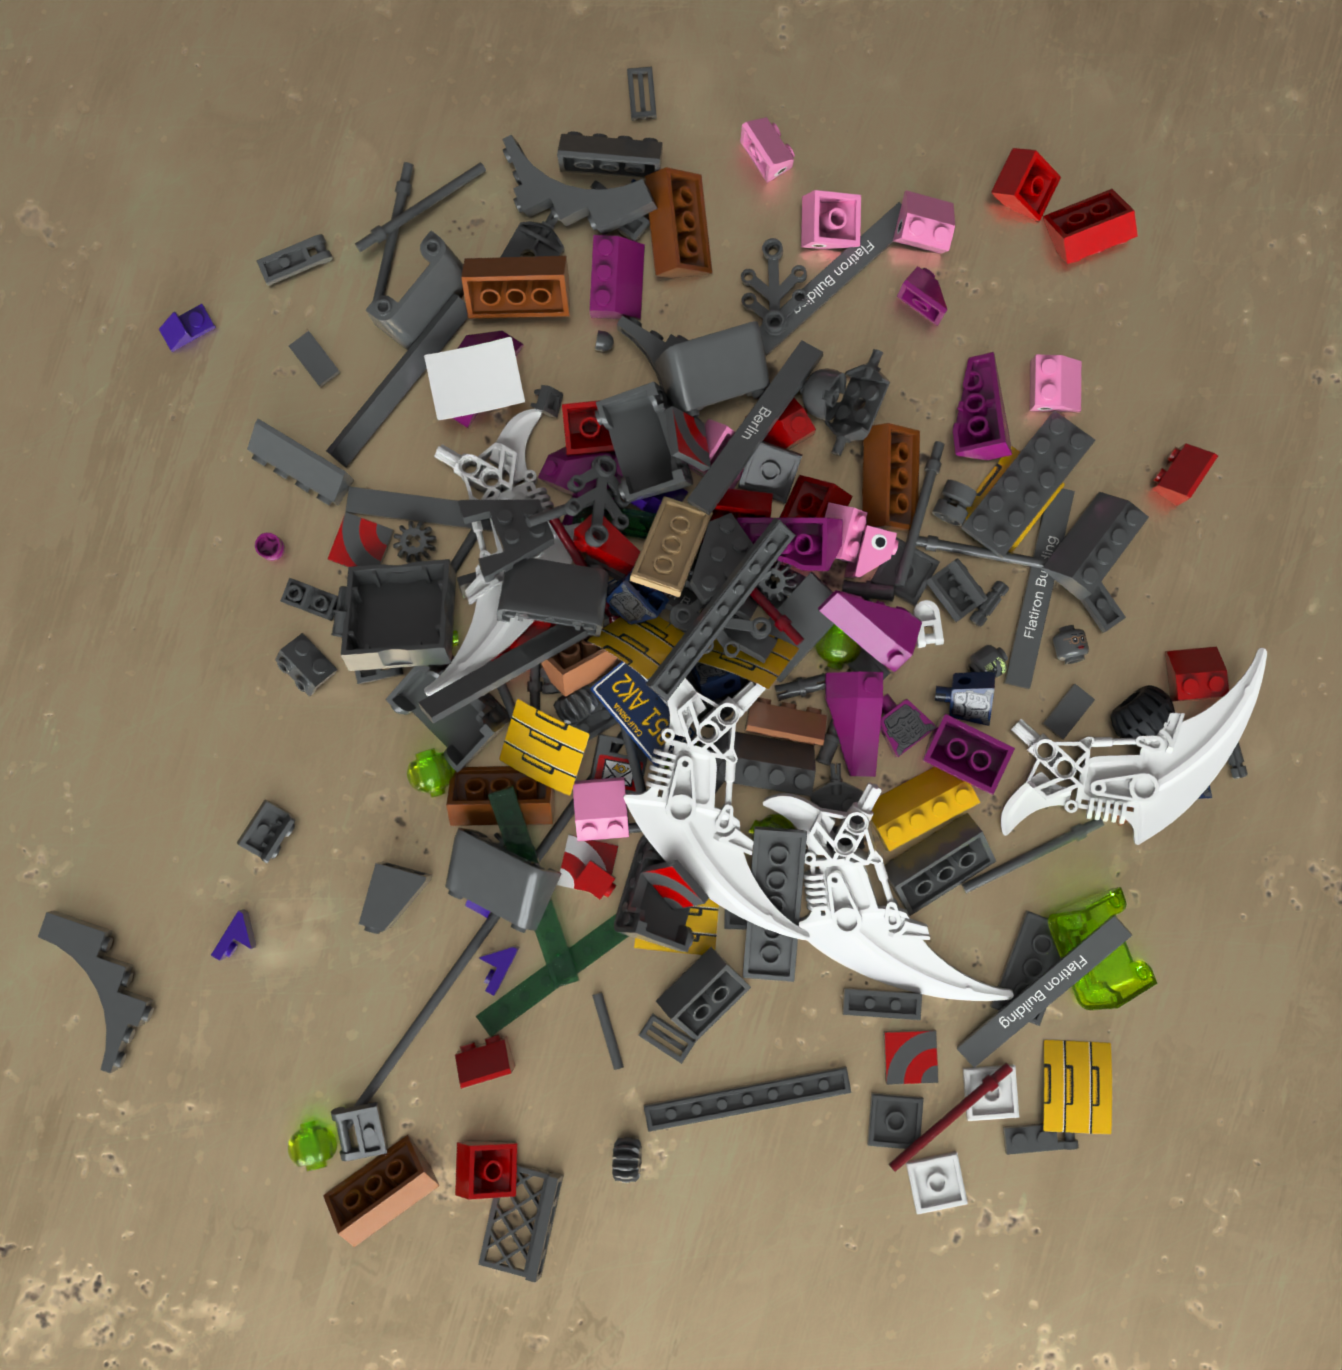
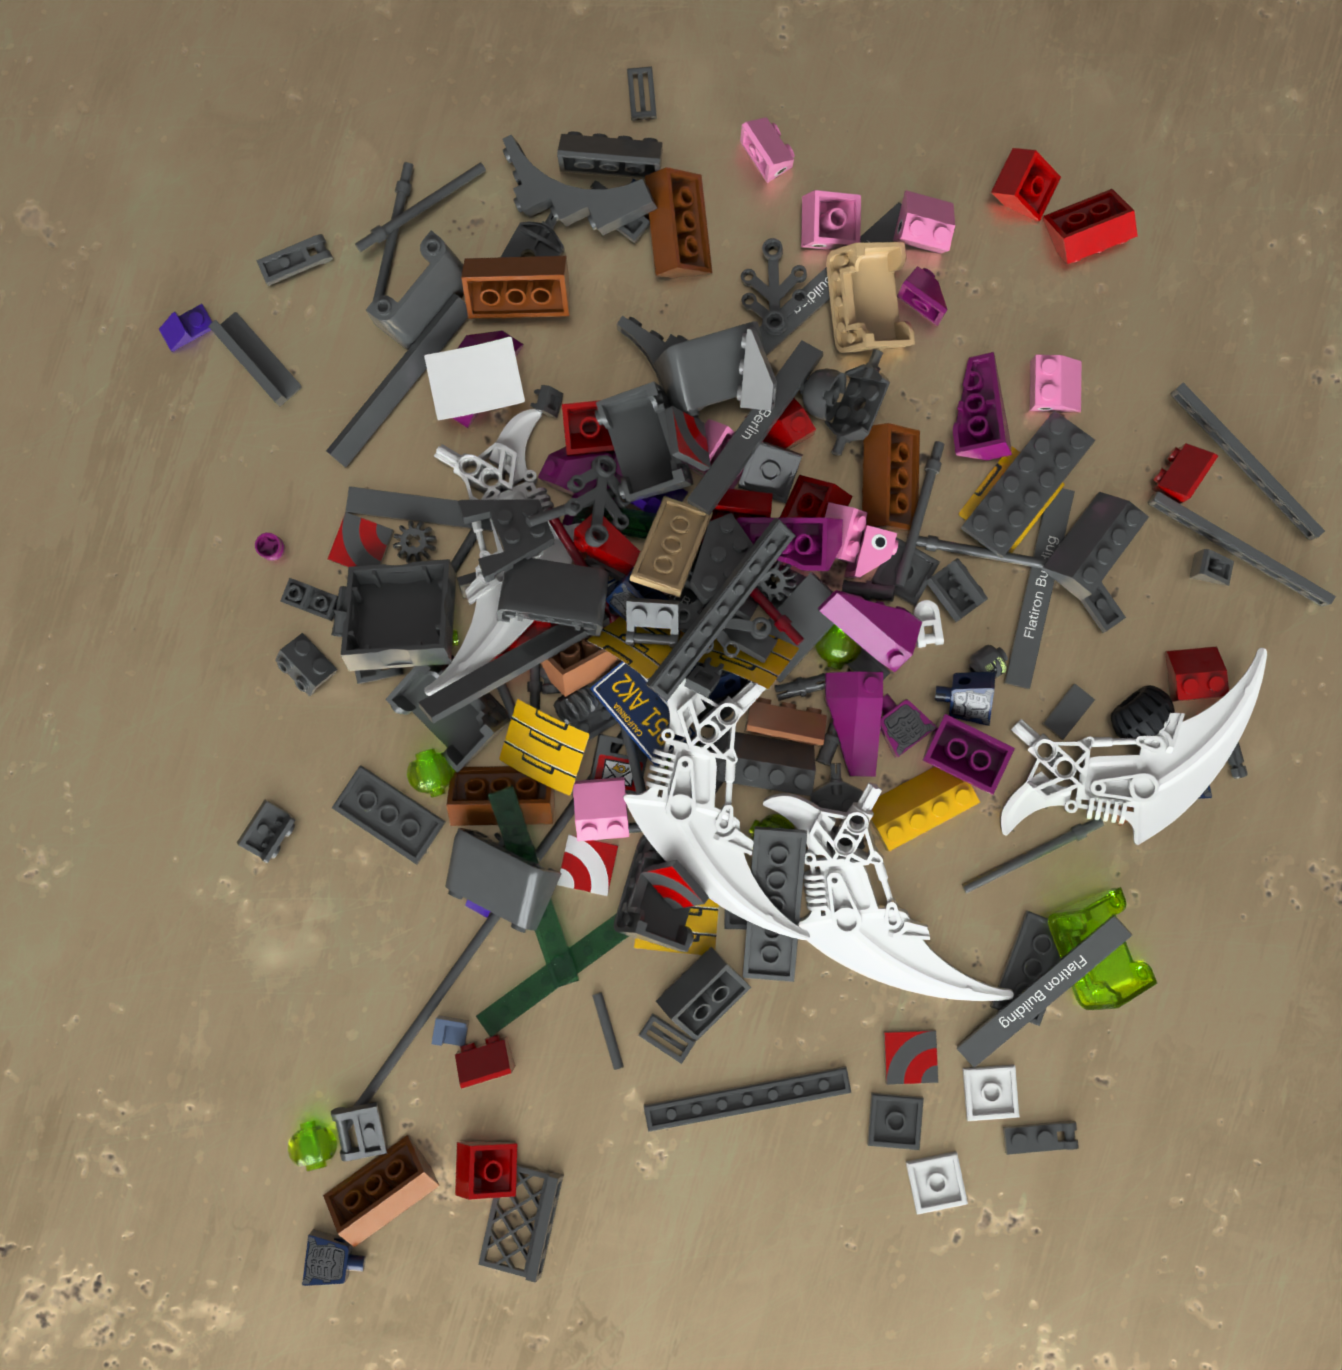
(109, 976): dark grey arch -> none
(240, 930): dark purple slope -> none
(256, 358): none -> dark grey panel
(299, 463): dark grey slope -> none
(314, 359): dark grey tile -> none
(329, 1260): none -> torso
(388, 814): none -> dark grey tile
(390, 894): dark grey slope -> none
(449, 1031): none -> sand blue panel
(502, 961): dark purple slope -> none
(596, 880): red brick -> none
(604, 341): dark grey hinge -> none
(616, 278): magenta slope -> none
(627, 1160): dark grey gear -> none
(653, 614): none -> plate
(705, 678): none -> dark grey plate
(759, 381): none -> light grey slope
(866, 297): none -> tan windscreen
(882, 1003): dark grey plate -> none
(939, 863): dark grey slope -> none
(958, 494): dark grey wheel -> none
(986, 608): dark grey axle -> none
(989, 1083): dark red bar -> none
(1070, 644): dark grey head -> none
(1077, 1087): yellow sticker -> none
(1211, 567): none -> dark grey slope
(1241, 549): none -> dark grey tile
(1247, 462): none -> dark grey tile

